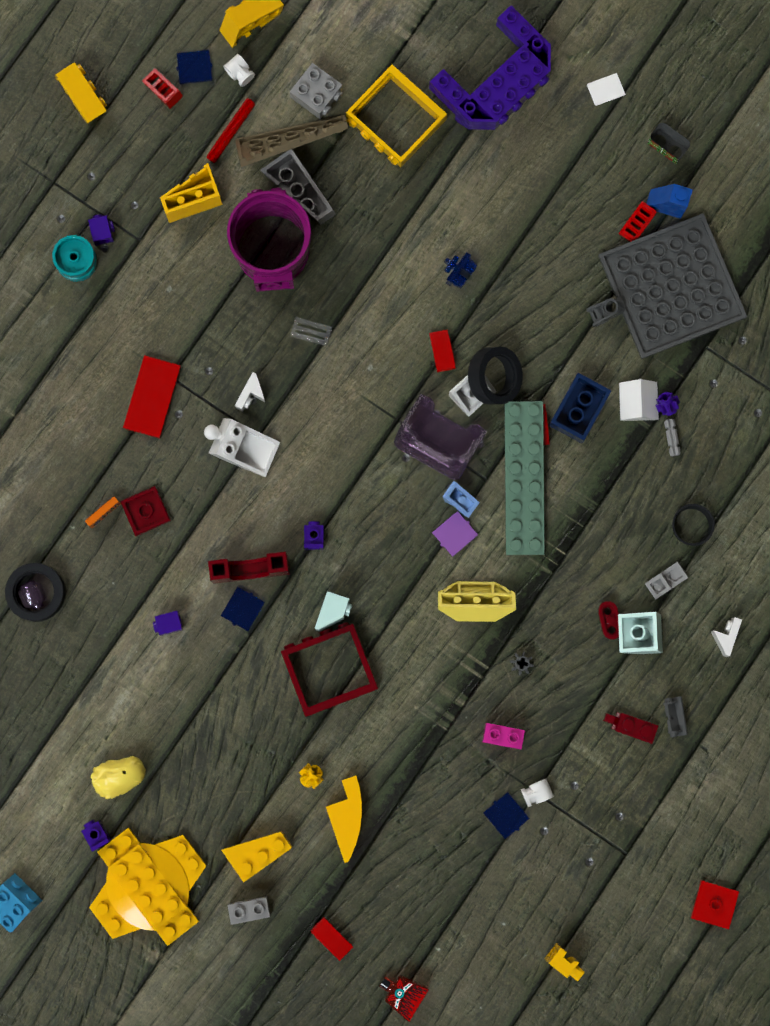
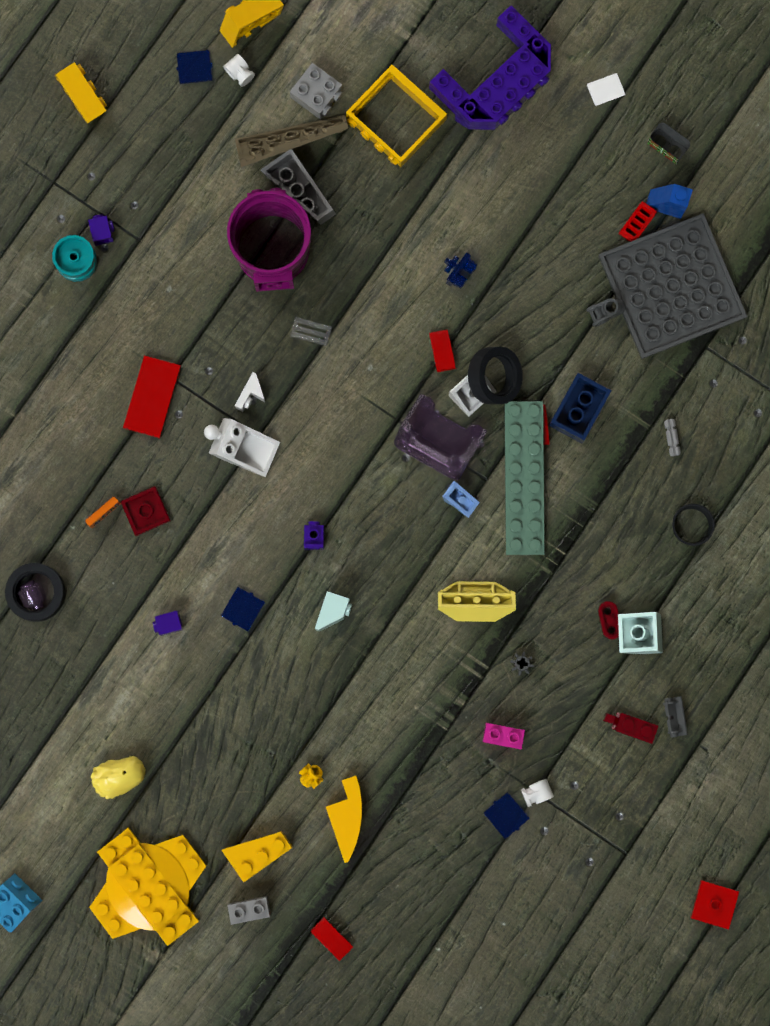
(102, 838): dark purple brick -> none
(171, 96): red slope -> none
(192, 196): yellow wedge -> none
(229, 571): dark red arch -> none
(230, 130): red axle -> none
(308, 642): dark red window -> none
(404, 995): torso -> none
(454, 533): medium lavender piece -> none
(564, 966): yellow hips -> none
(638, 400): white slope -> none
(666, 580): light grey slope -> none
(667, 403): dark purple gear -> none
(726, 641): white slope -> none

